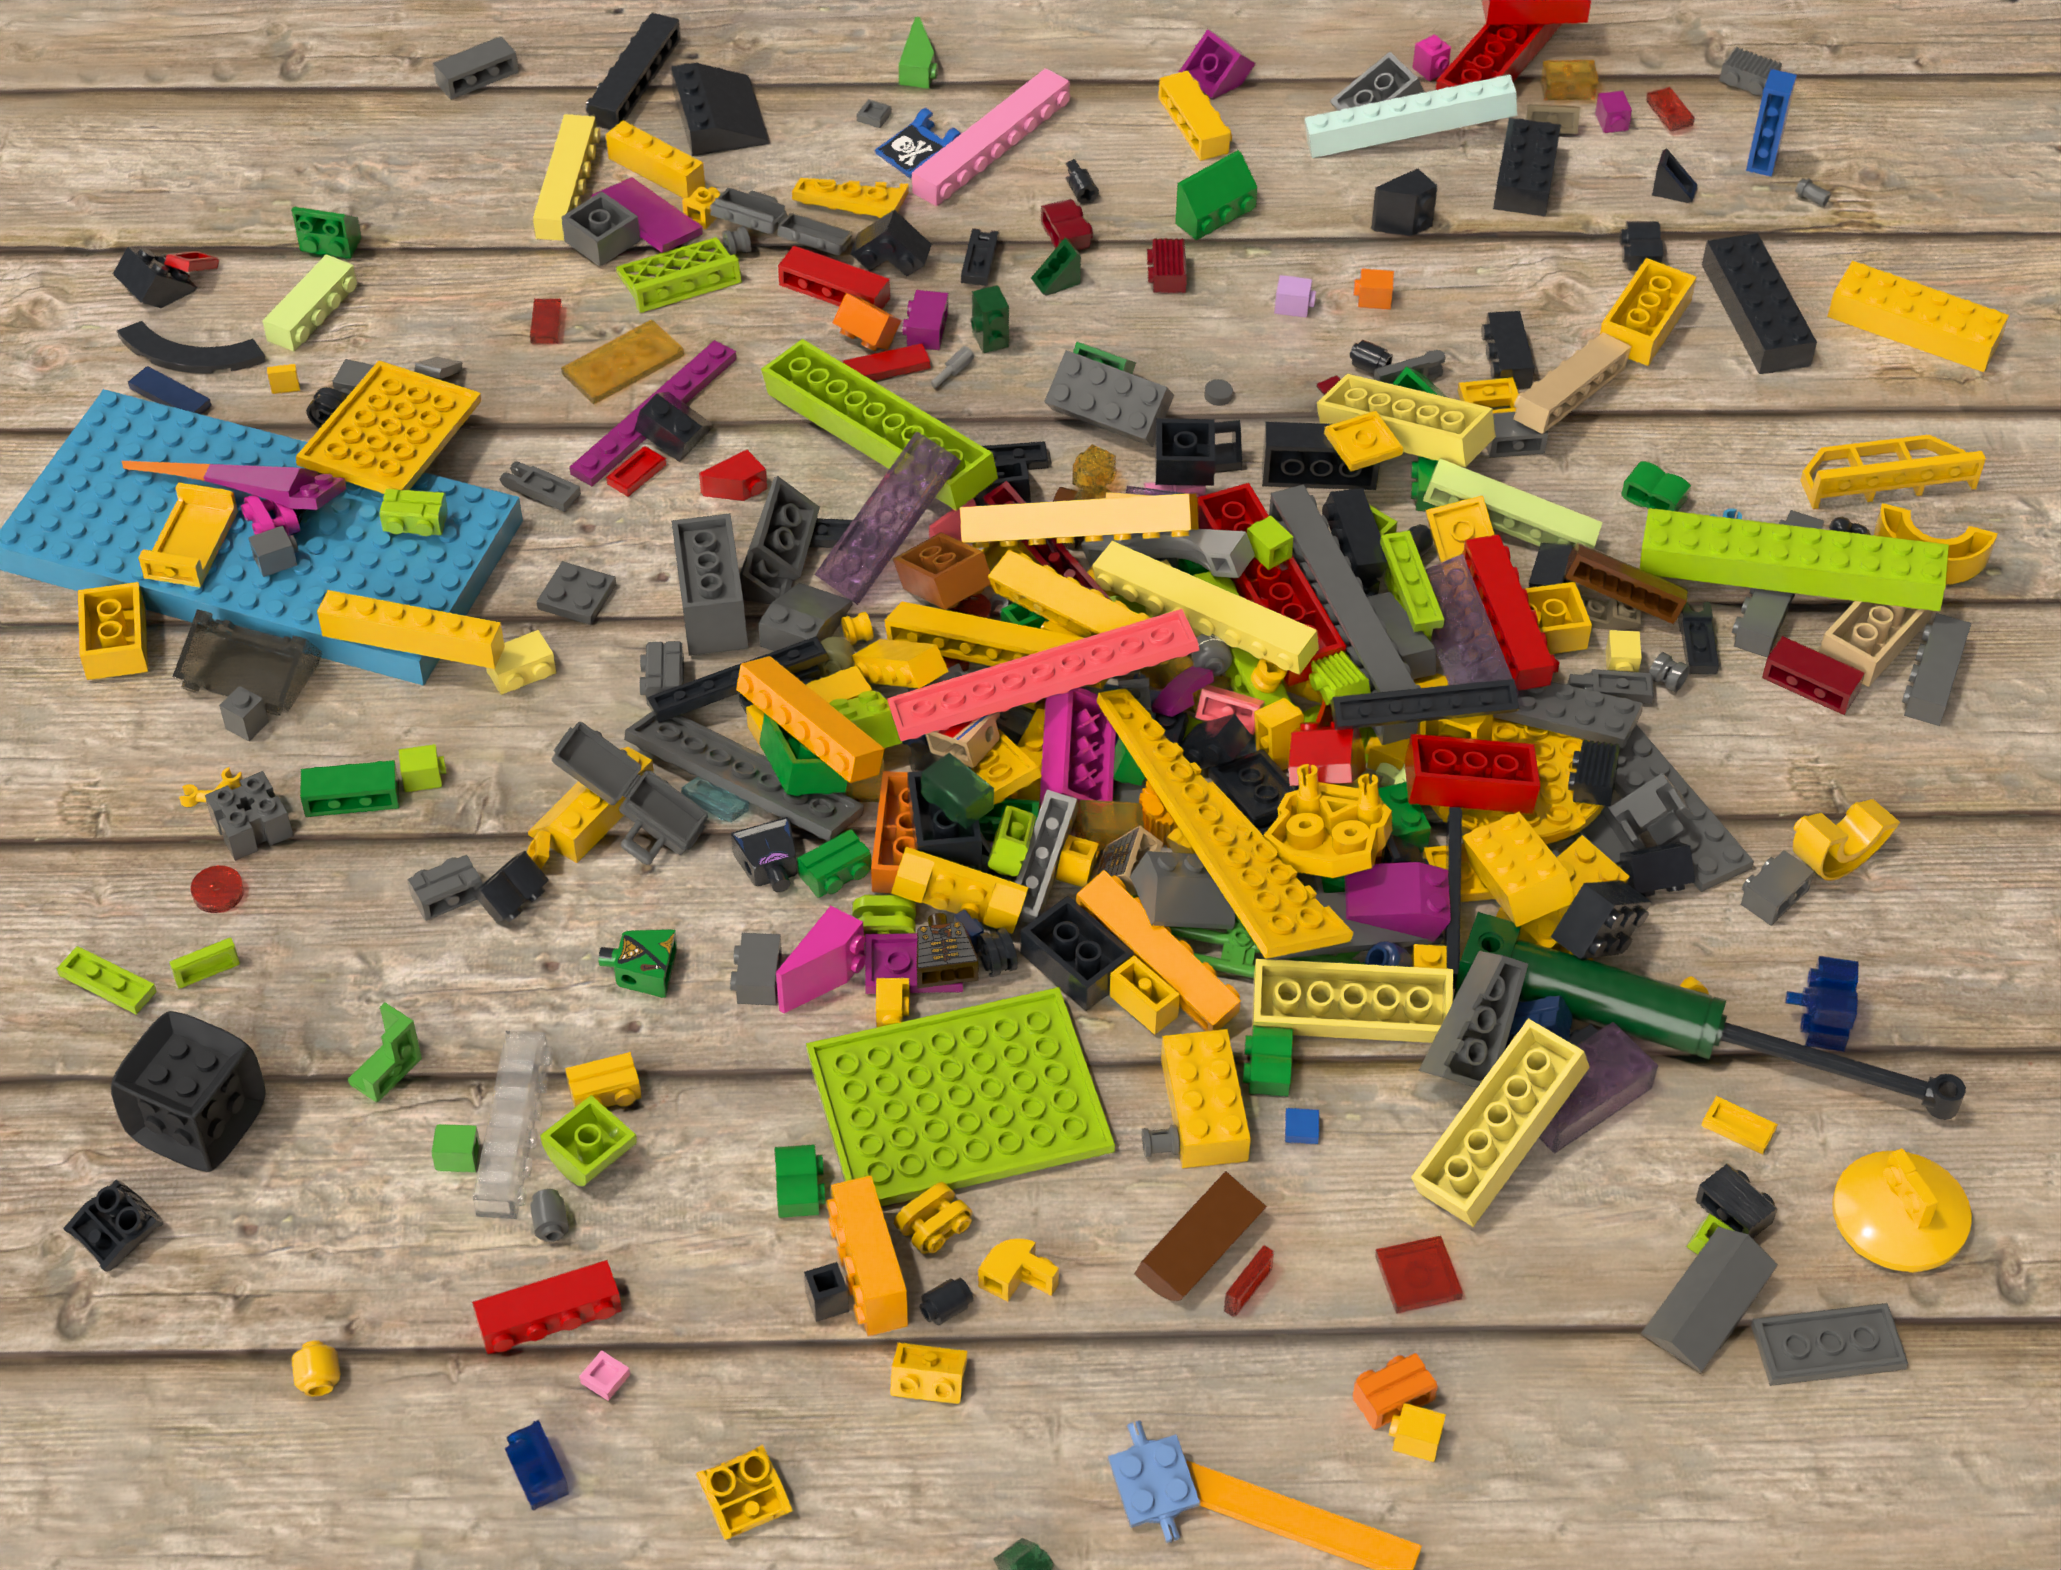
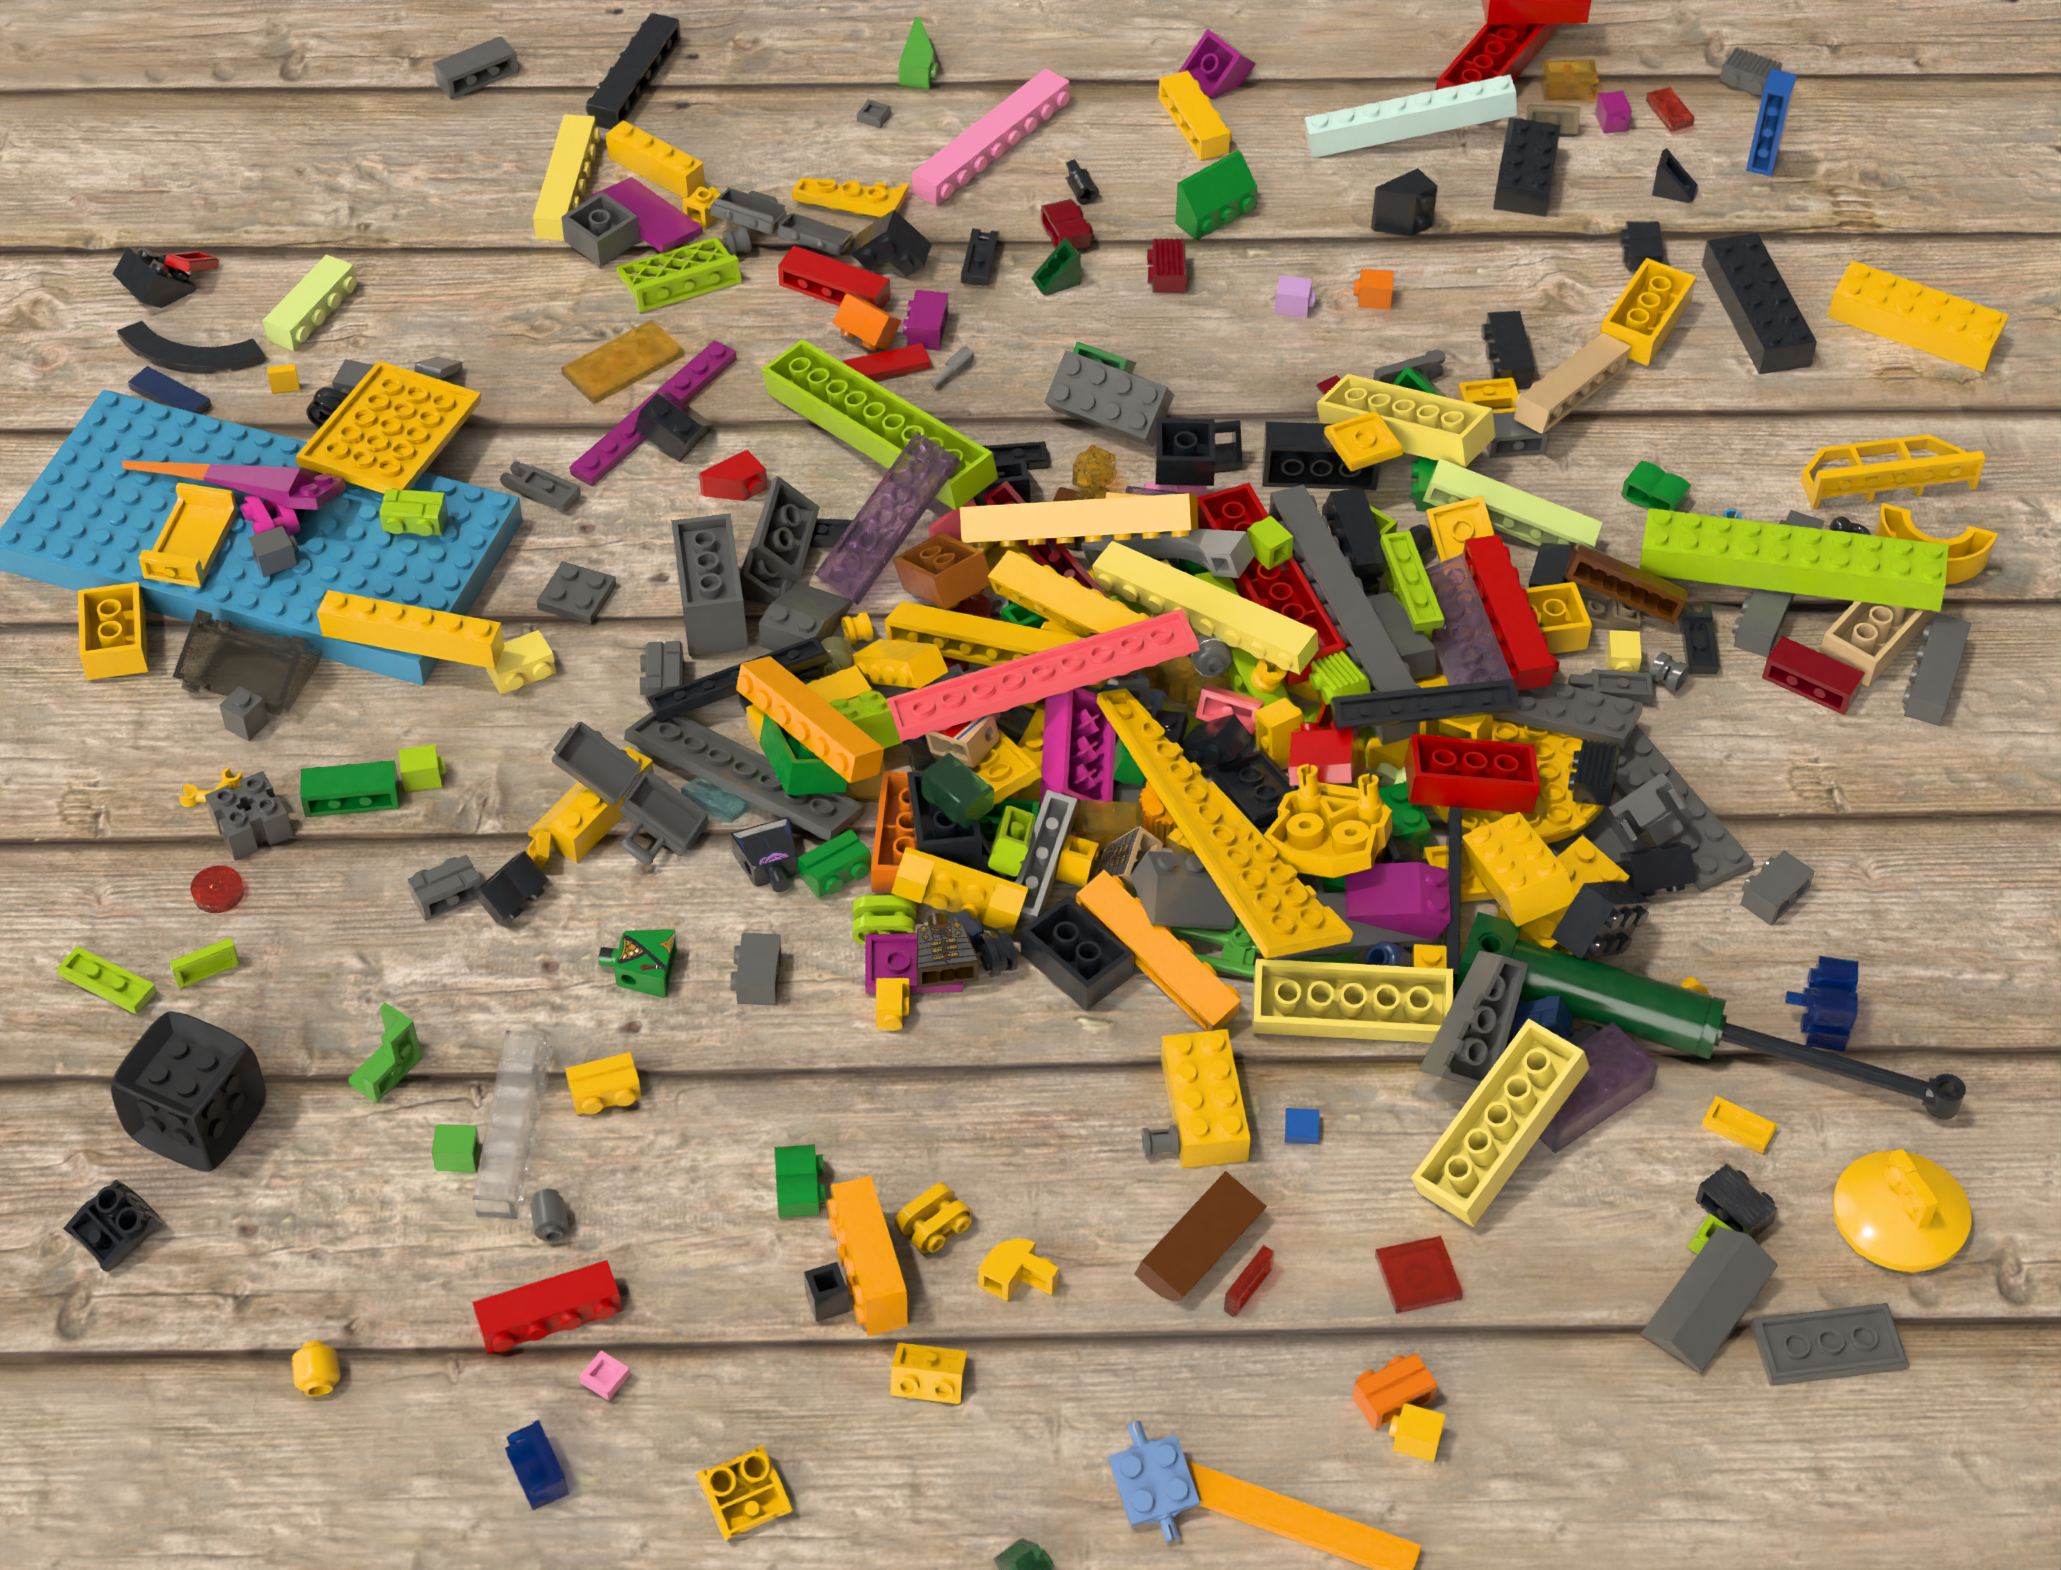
(326, 232): green slope -> none
(546, 321): clear red tile -> none
(587, 1141): lime brick -> none
(636, 471): red tile -> none
(717, 109): black slope -> none
(822, 960): dark pink slope -> none
(914, 144): flag -> none
(946, 1301): black brick -> none
(960, 1097): lime plate -> none
(990, 319): dark green brick -> none
(1144, 995): yellow brick -> none
(1178, 693): magenta slope -> none
(1218, 392): dark grey tile -> none
(1269, 1060): green brick -> none
(1369, 356): black brick -> none
(1379, 83): dark grey slope -> none
(1431, 57): dark pink brick -> none
(1812, 192): dark grey pin -> none
(1843, 847): yellow brick -> none

